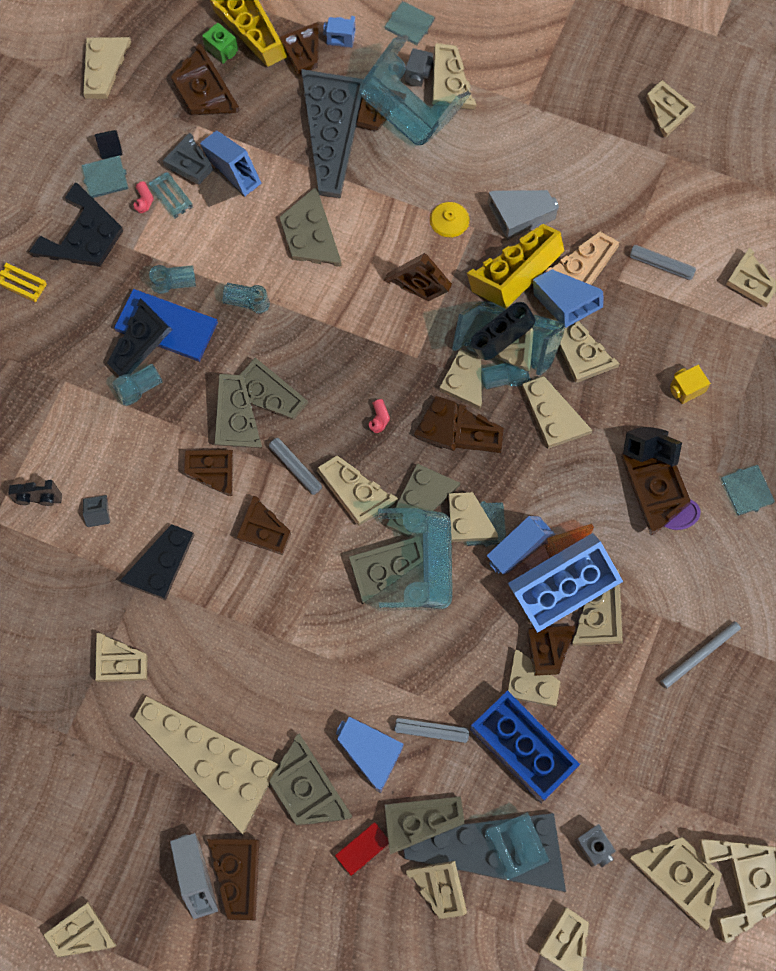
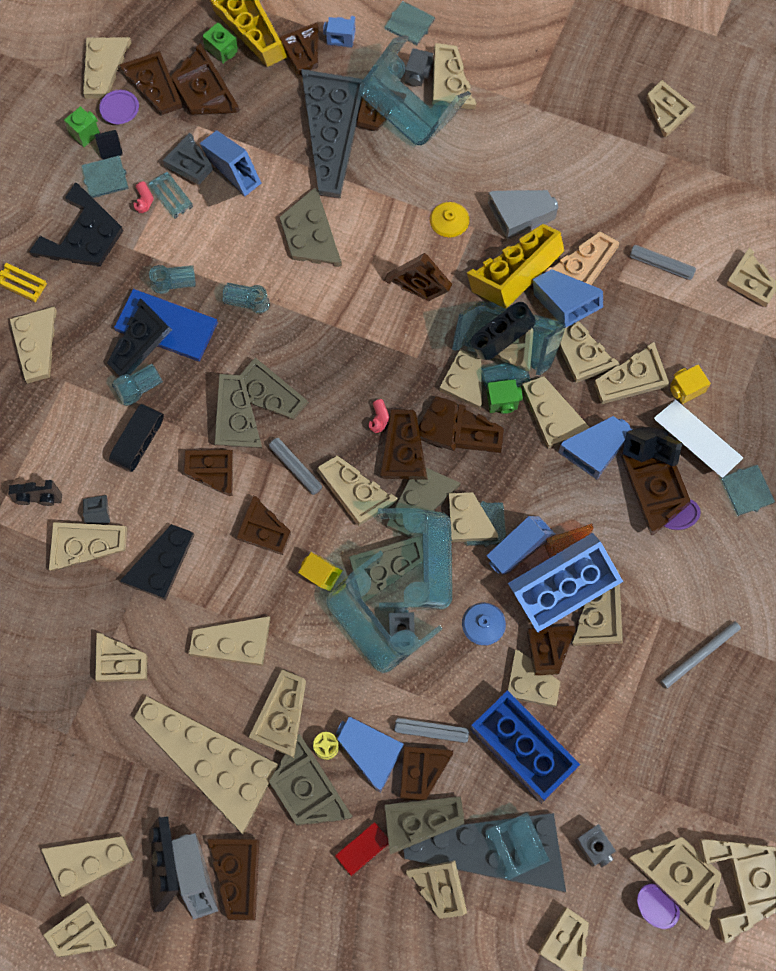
(34, 342): none -> tan wing
(82, 126): none -> bright green brick
(84, 542): none -> tan wing
(86, 862): none -> tan wing
(119, 106): none -> medium lavender piece
(136, 437): none -> black beam
(153, 81): none -> reddish brown wing
(163, 865): none -> black wing
(233, 642): none -> tan wing
(281, 715): none -> tan wing
(320, 571): none -> yellow brick
(325, 741): none -> light yellow wheel
(364, 628): none -> clear light blue windscreen
(399, 618): none -> flat silver brick
(403, 448): none -> reddish brown wing
(422, 770): none -> reddish brown wing
(483, 623): none -> medium blue piece
(503, 396): none -> bright green brick
(596, 446): none -> medium blue slope
(634, 377): none -> tan wing
(657, 907): none -> medium lavender piece
(698, 438): none -> white sticker

